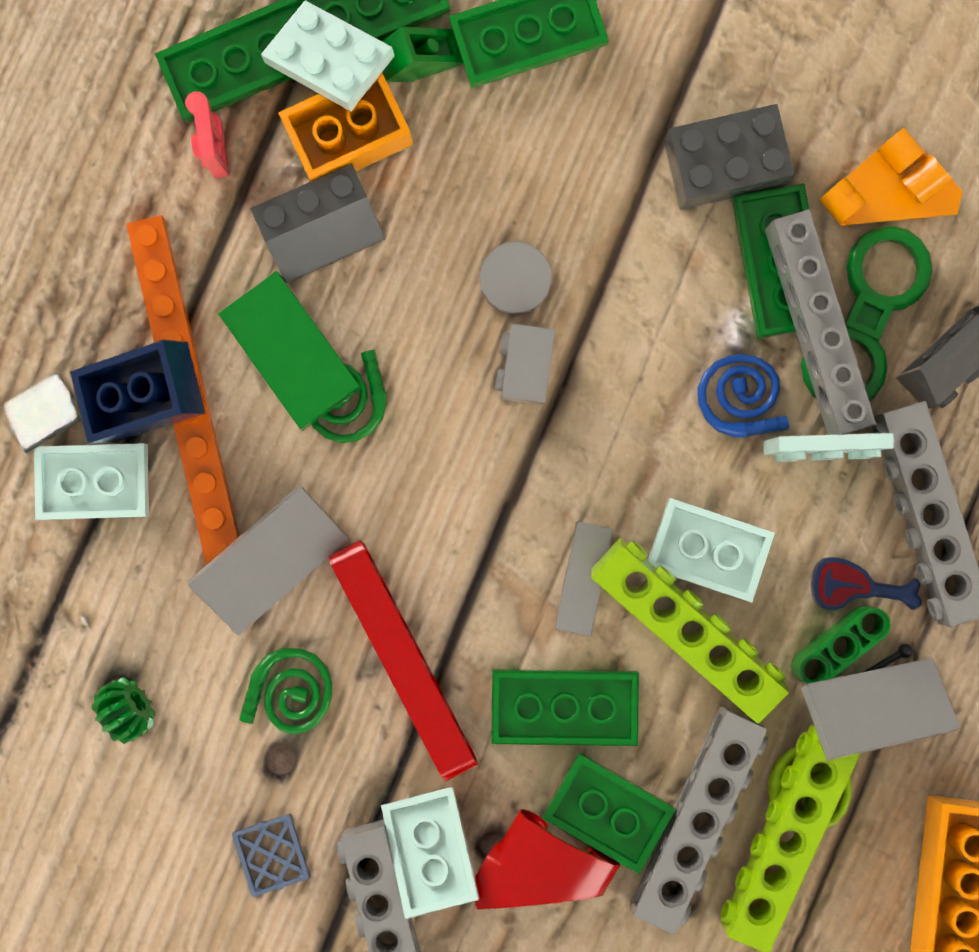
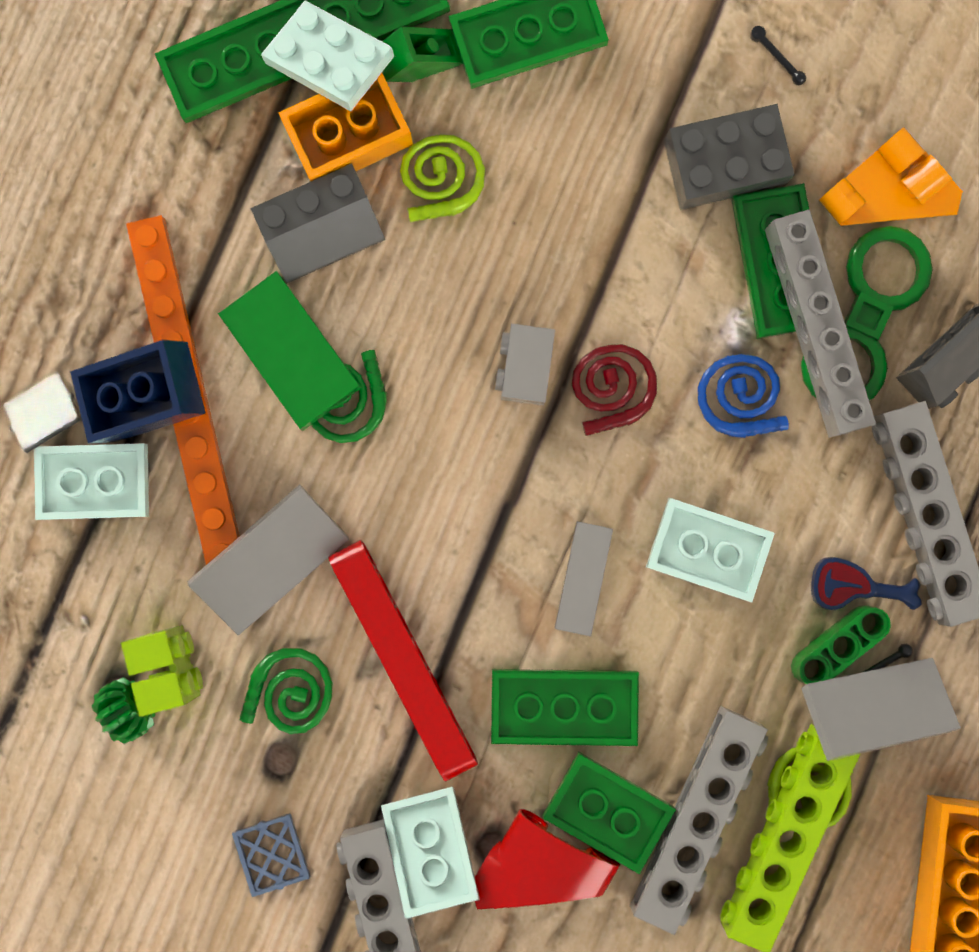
(166, 688): none -> lime piece
(209, 138): coral plate -> none
(440, 169): none -> lime piece
(515, 278): light grey tile -> none
(611, 378): none -> dark red piece
(753, 697): lime brick -> none
(758, 35): none -> black hinge
(828, 446): light aqua plate -> none

